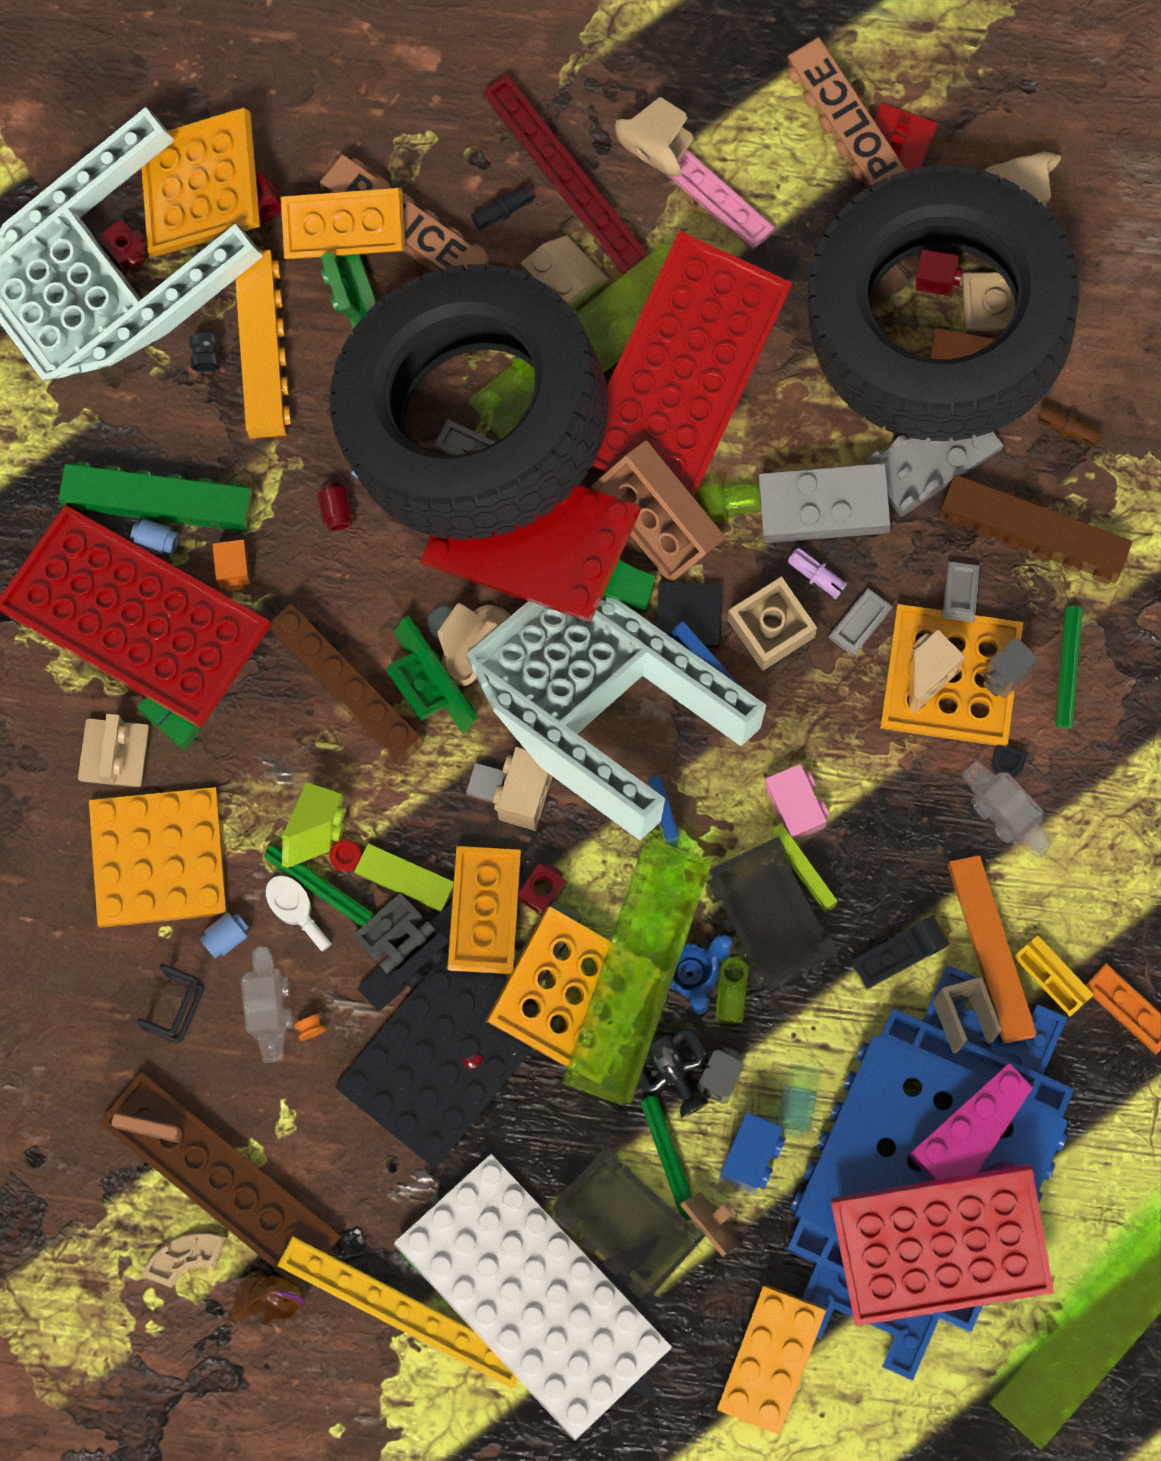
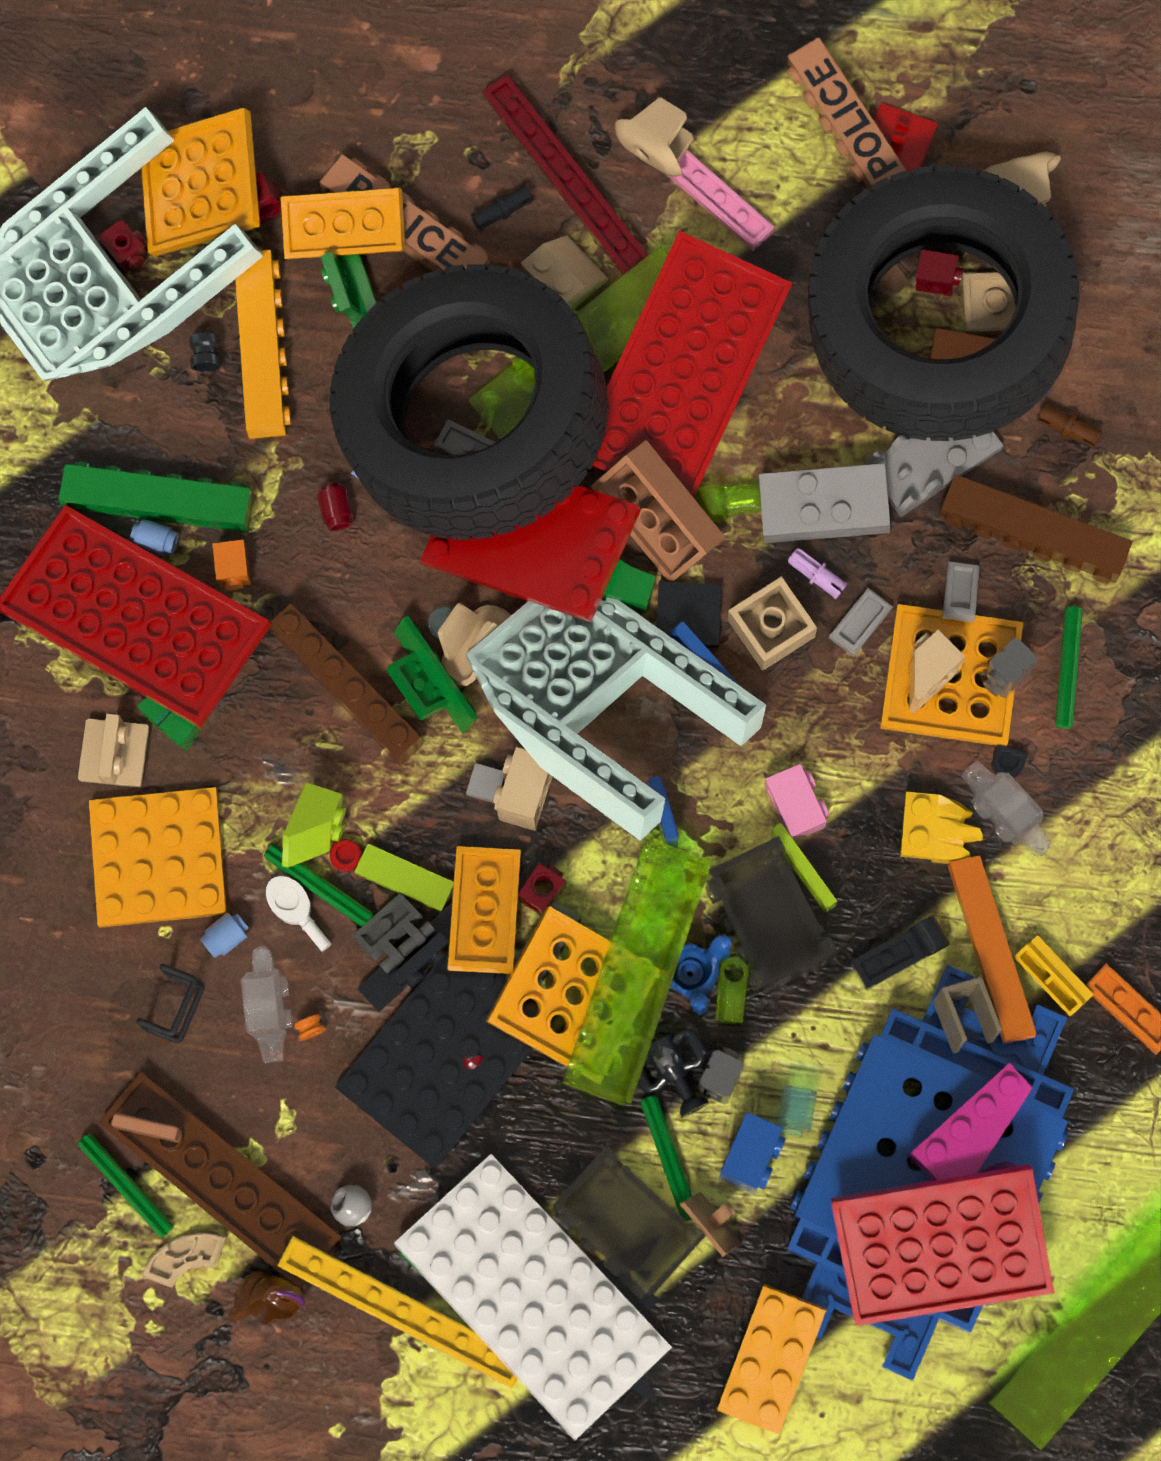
(125, 1185): none -> green axle
(351, 1205): none -> light grey piece
(936, 828): none -> yellow plate

